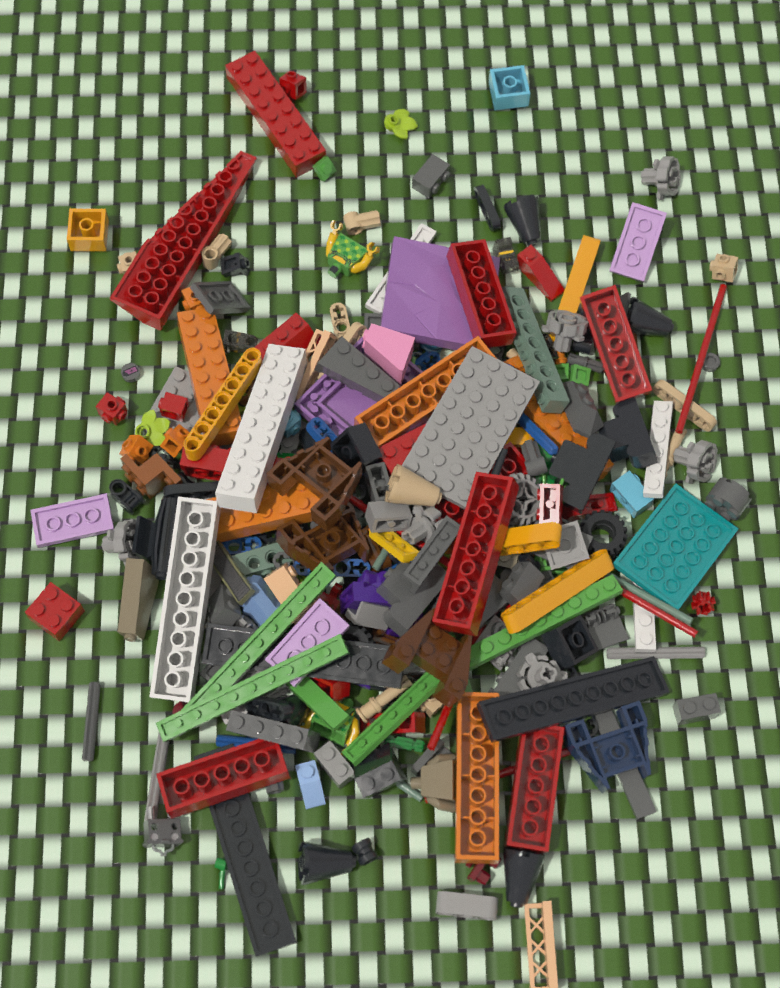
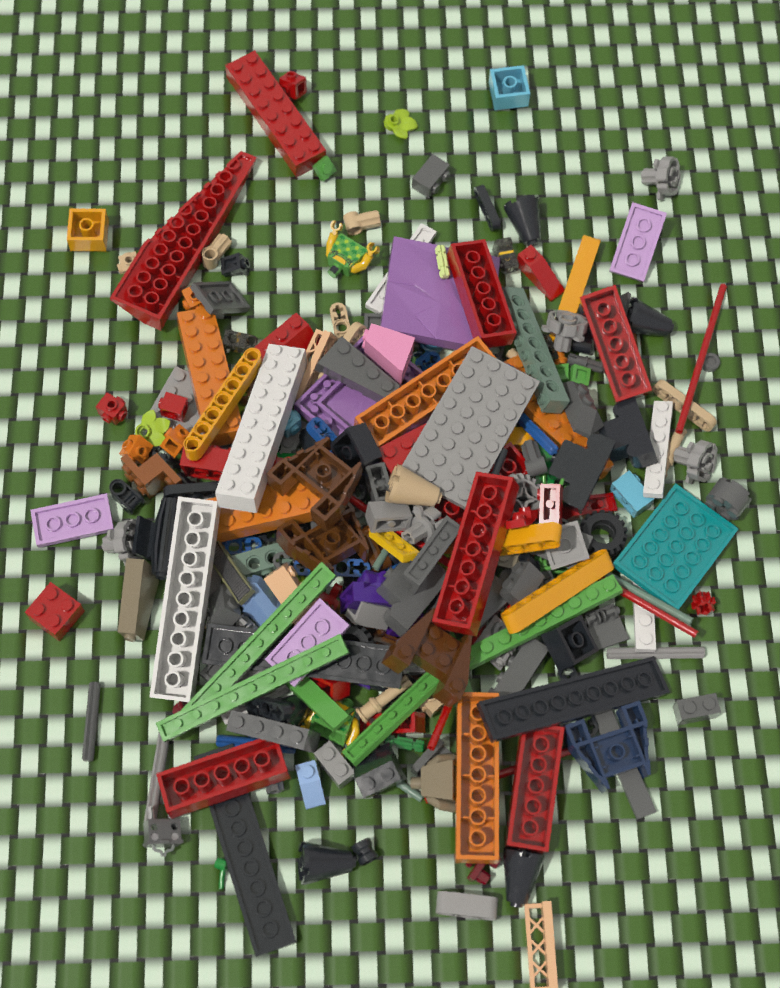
(130, 372): dark grey tile -> none
(442, 261): none -> yellowish green axle
(522, 518): none -> red slope
(539, 672): light grey piece -> none
(724, 267): tan brick -> none

